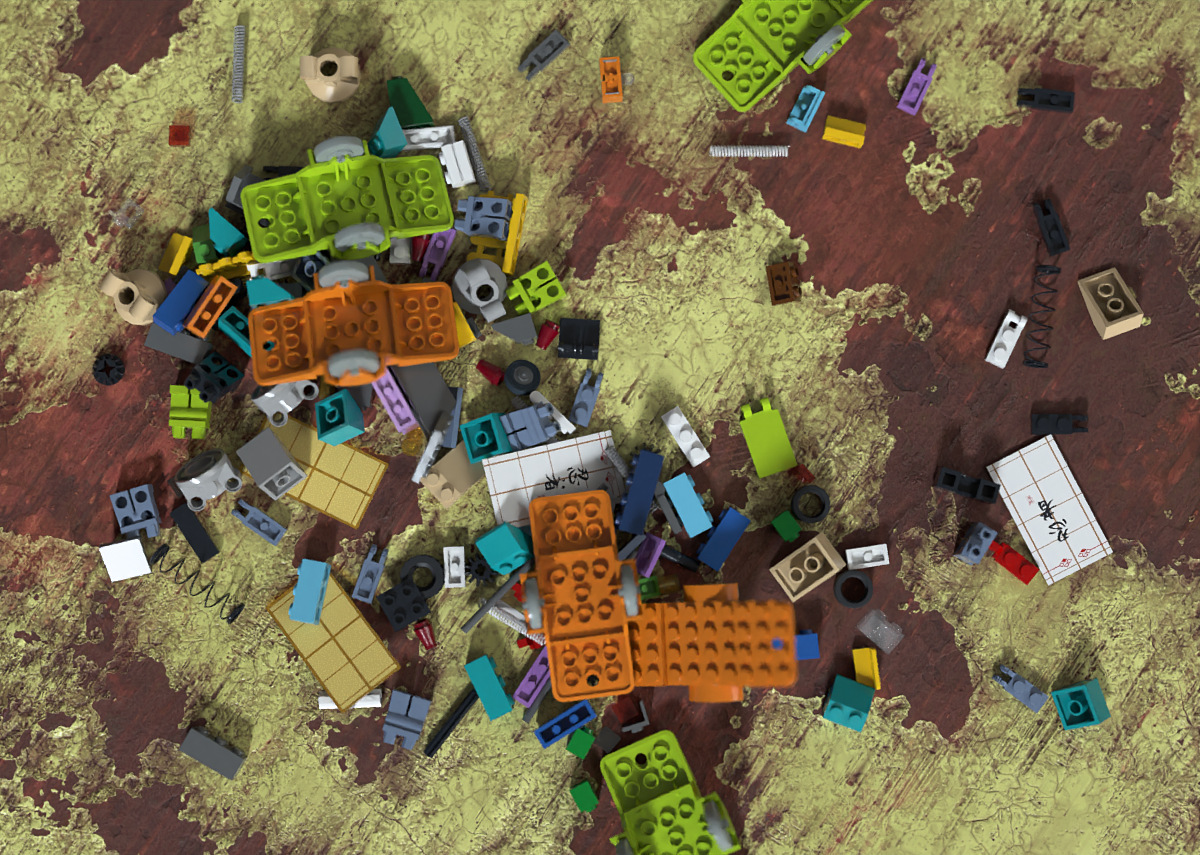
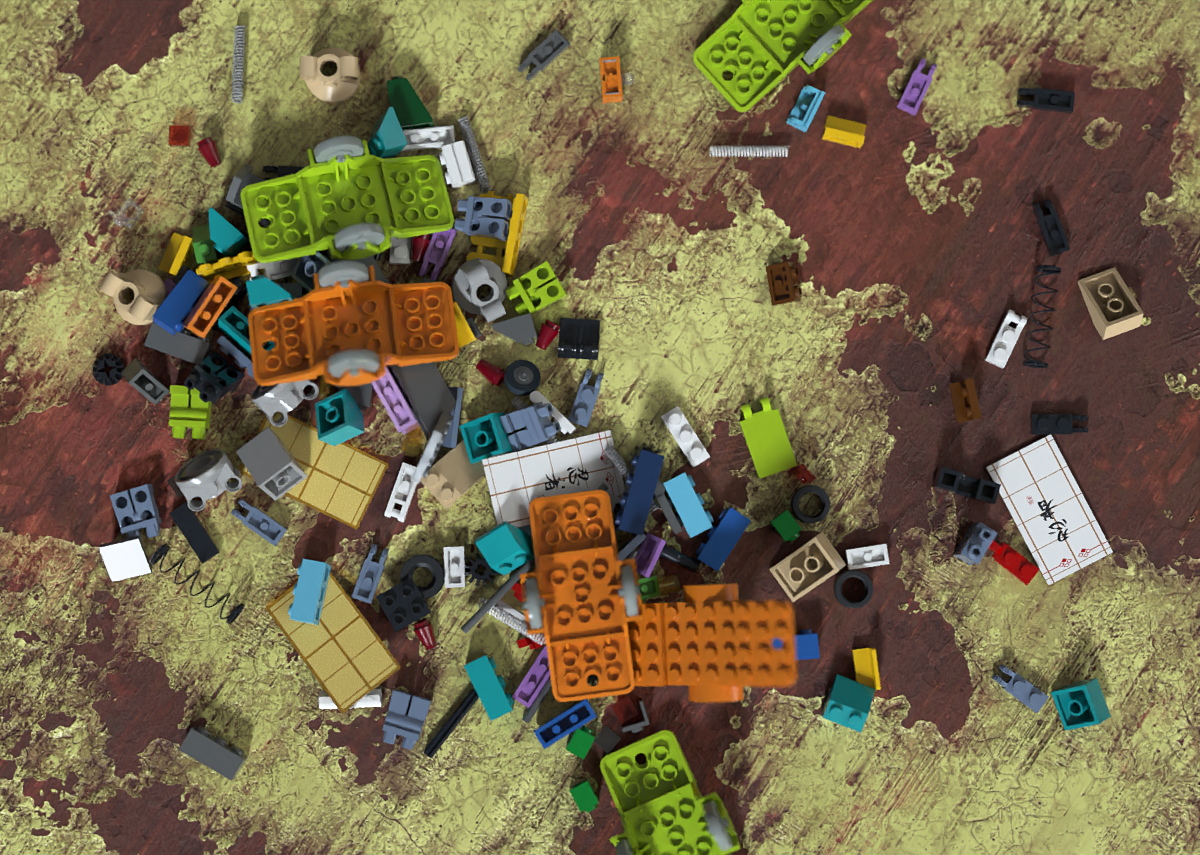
(145, 381): none -> dark grey slope
(209, 151): none -> dark red cone
(241, 359): none -> sand blue hinge
(402, 492): none -> white plate
(879, 630): clear brick -> none
(965, 400): none -> reddish brown bracket

